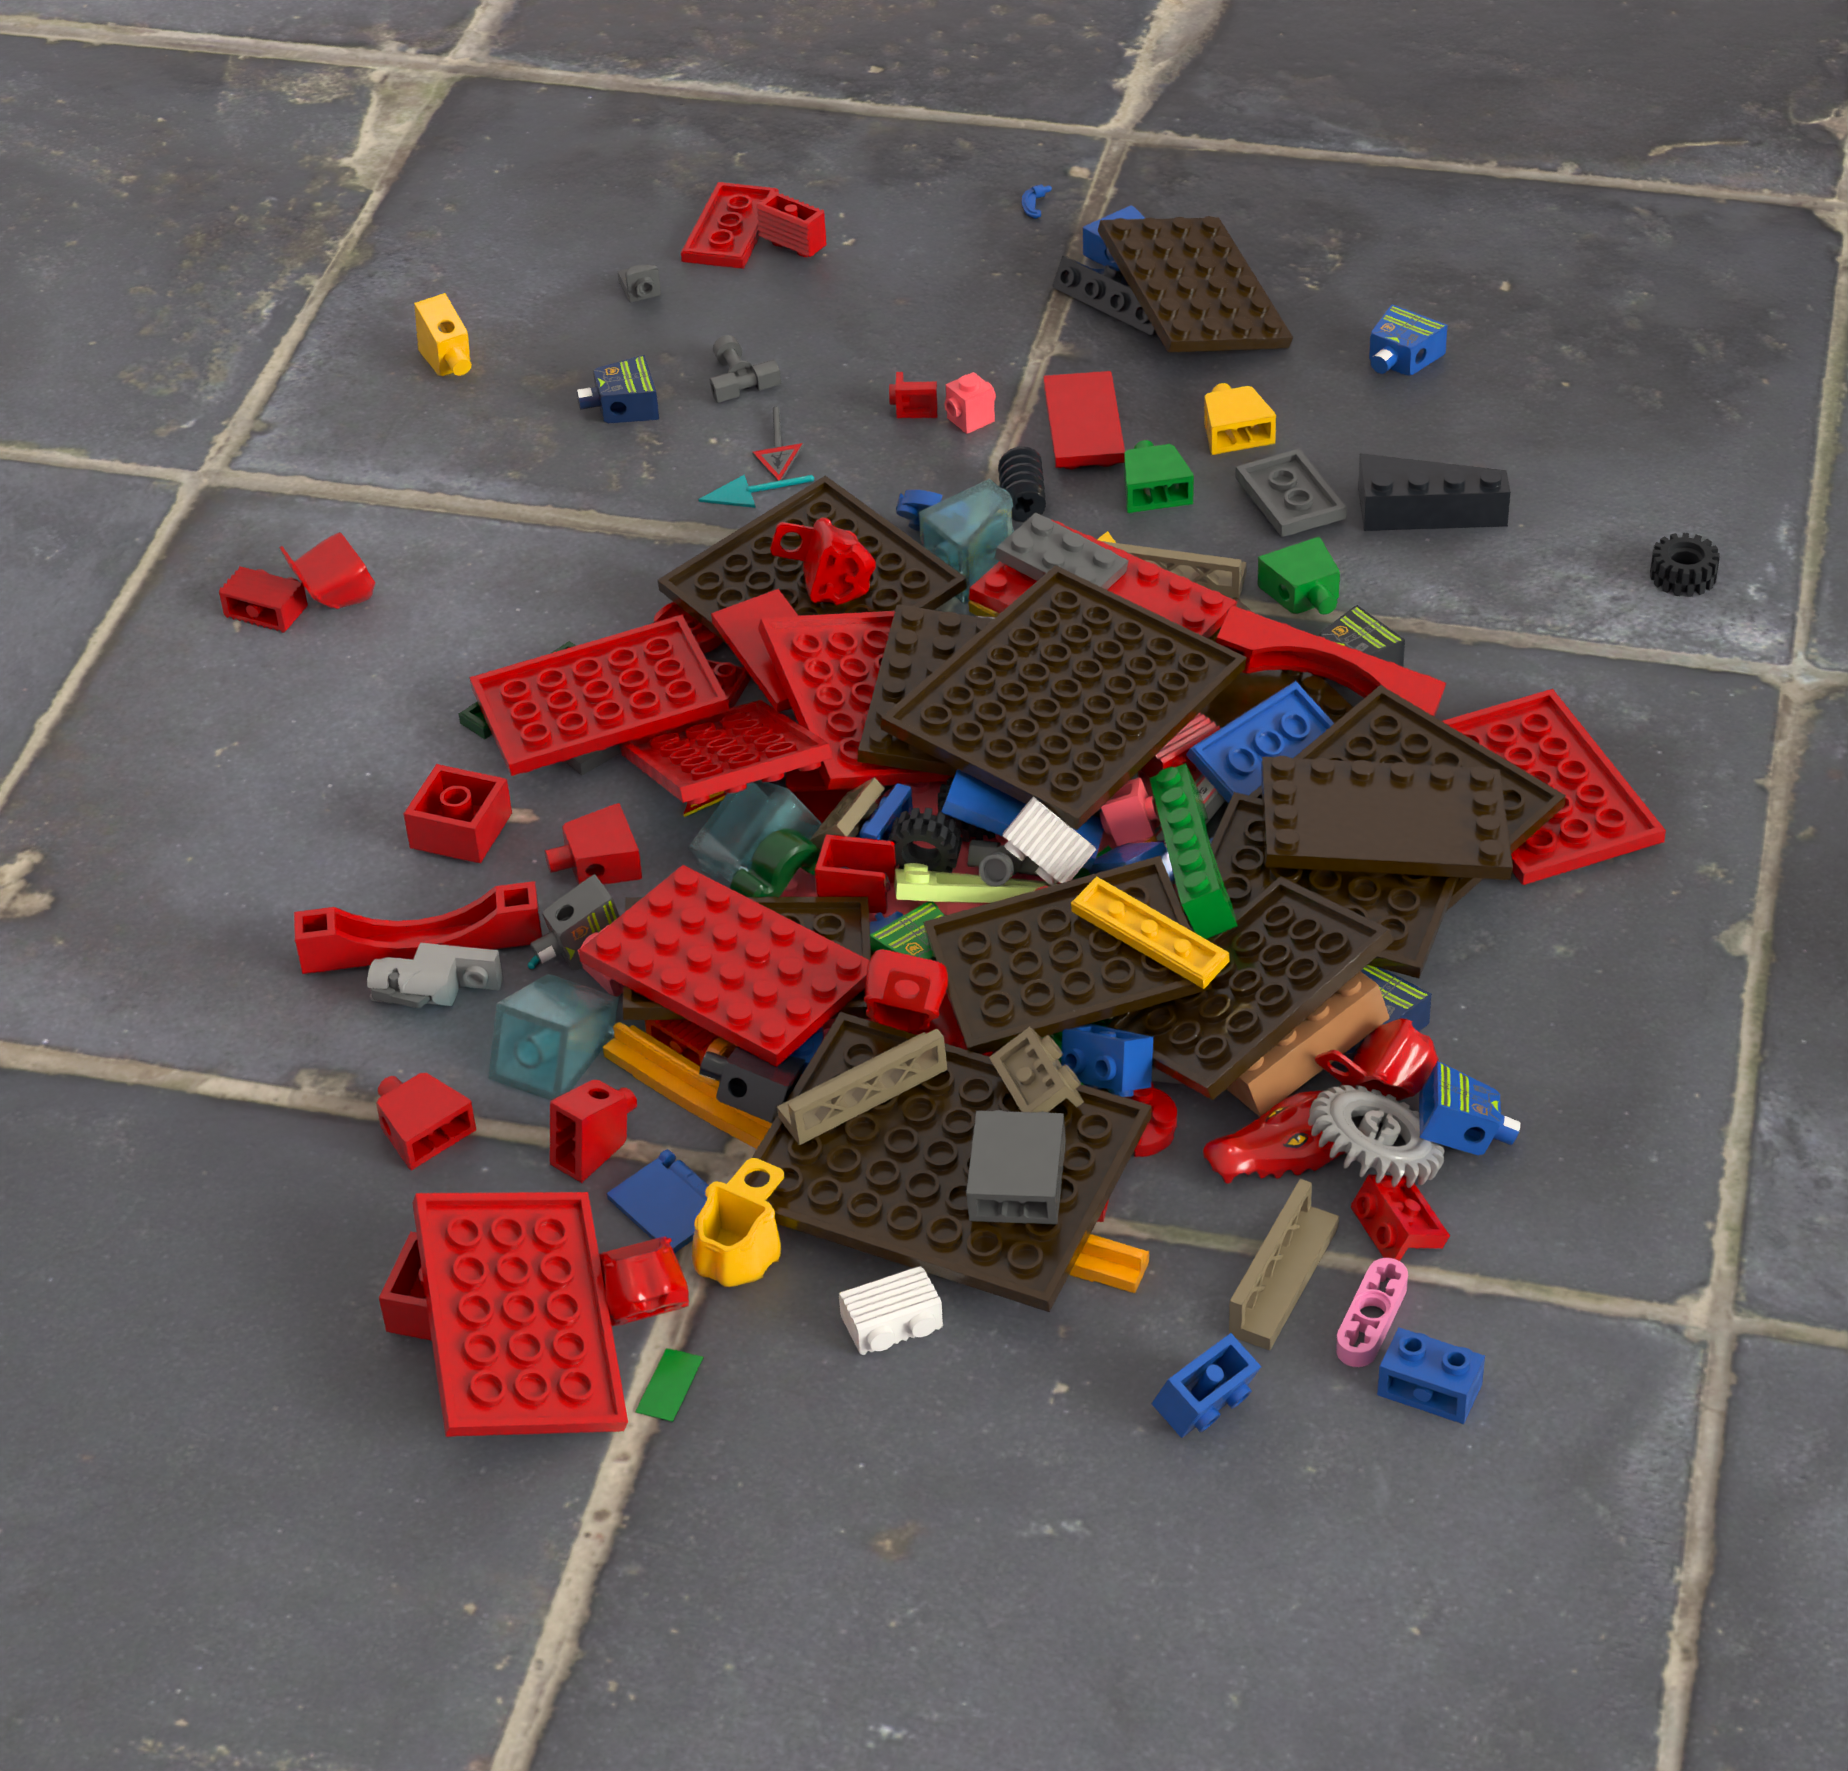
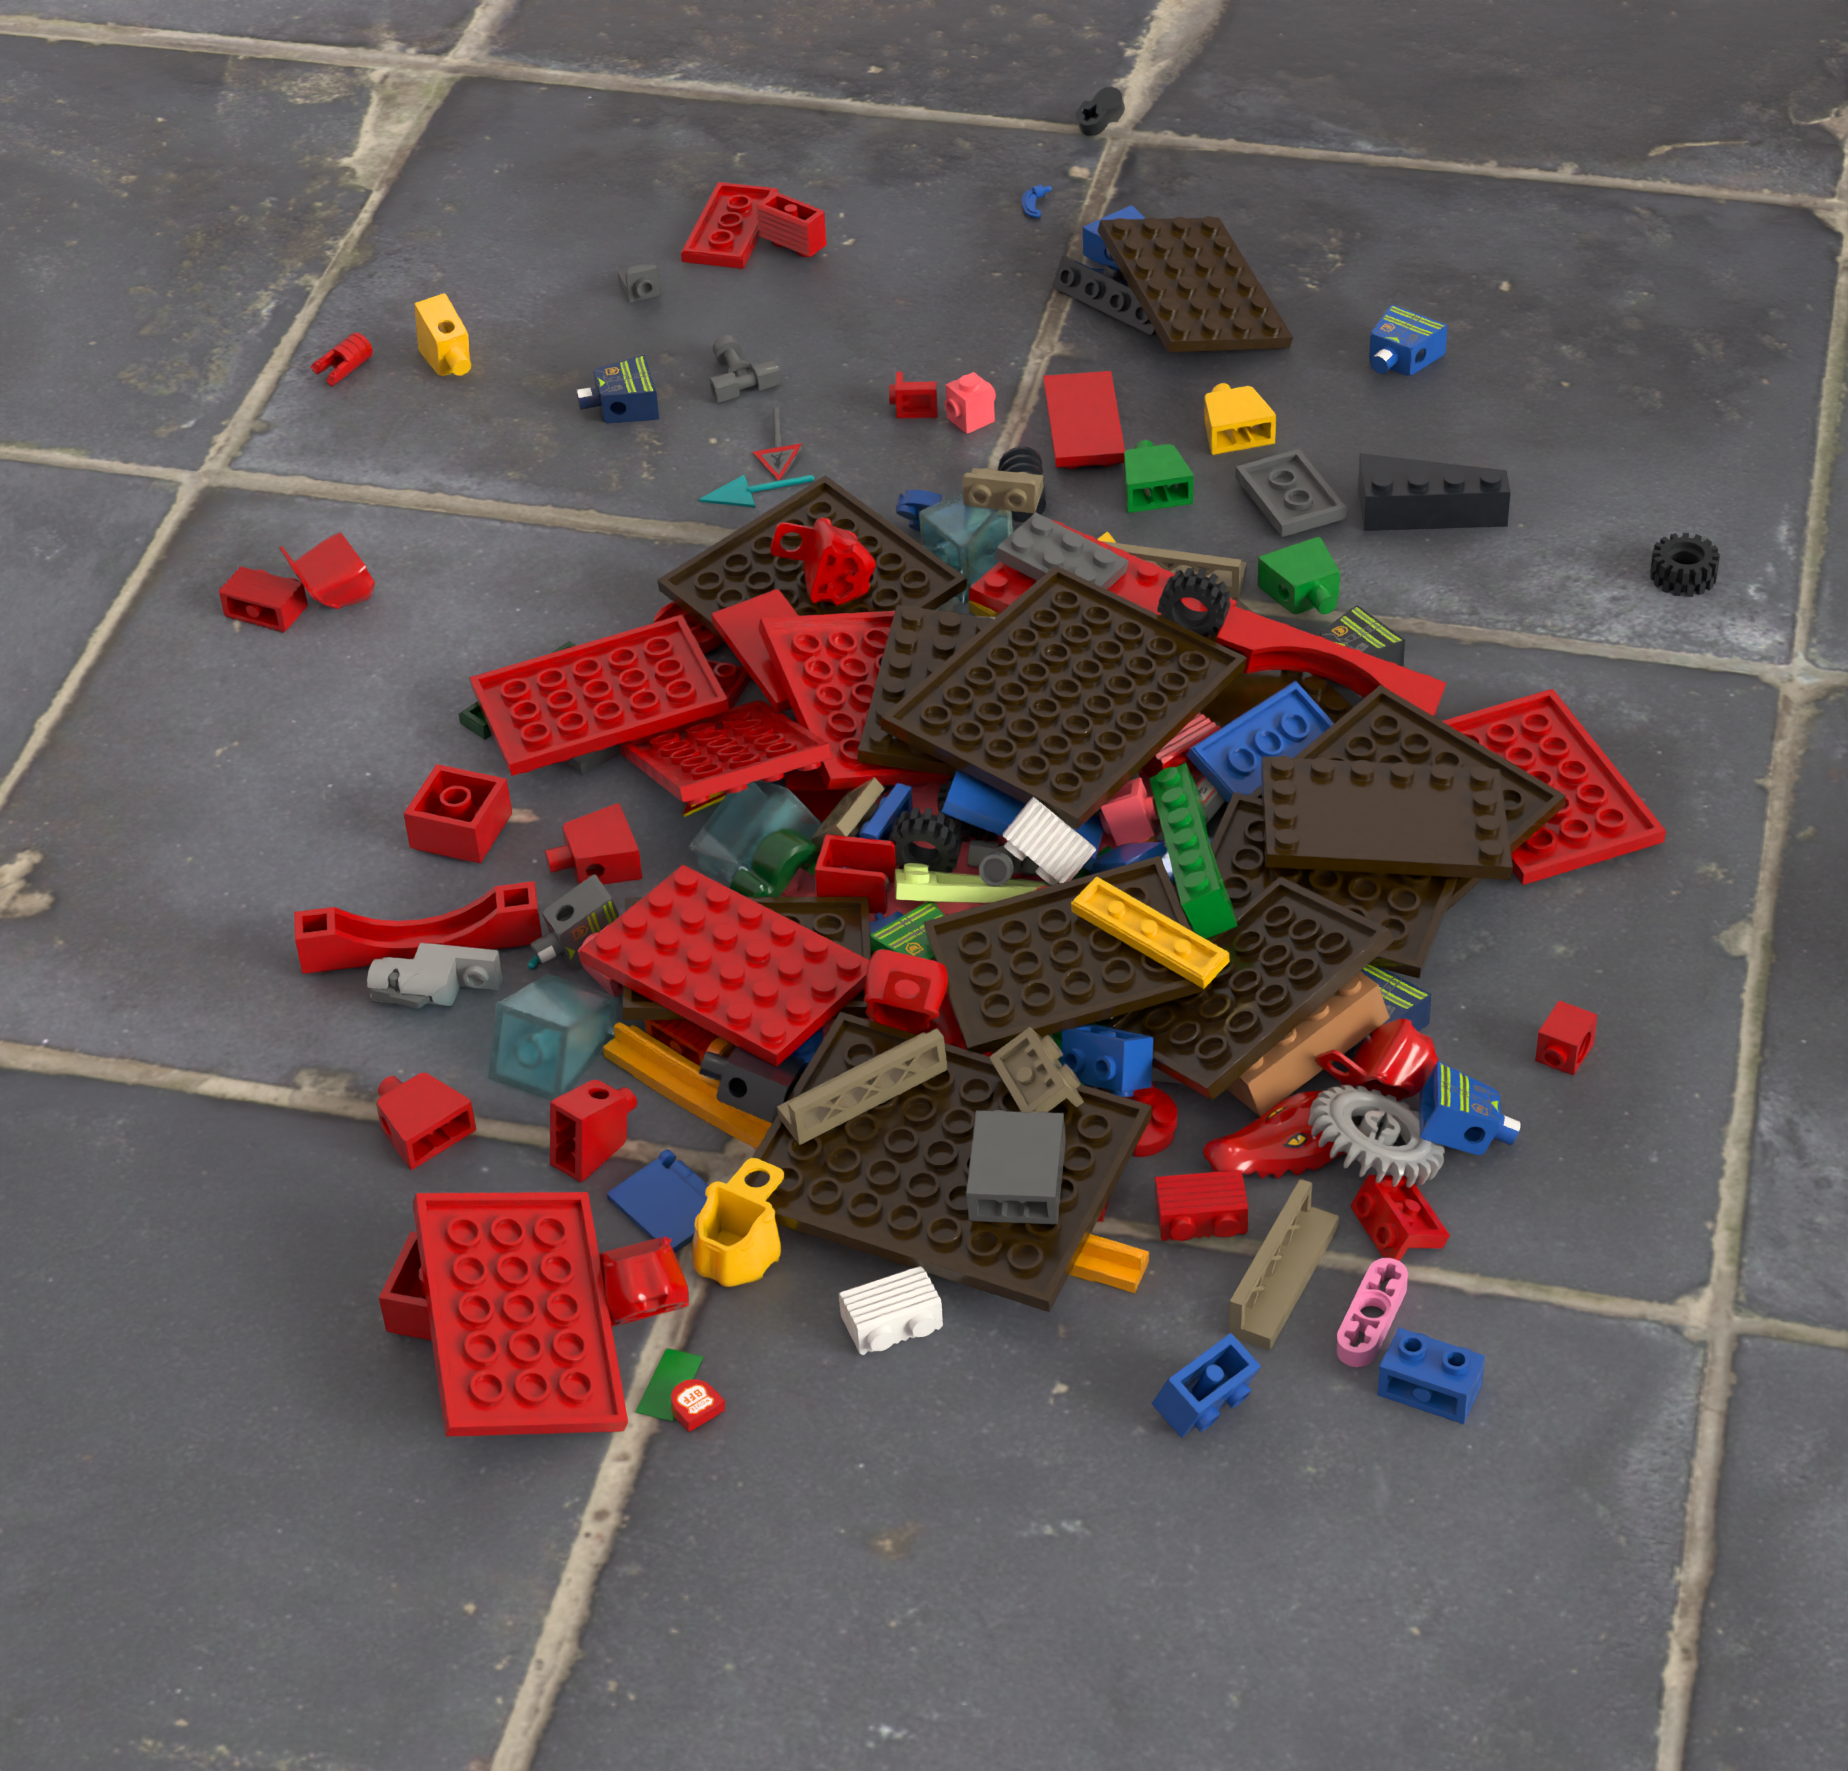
(344, 358): none -> red hinge
(695, 1403): none -> red tile
(1002, 490): none -> dark tan bracket
(1104, 108): none -> black piece
(1200, 588): none -> black tyre
(1201, 1205): none -> red brick
(1566, 1037): none -> red brick

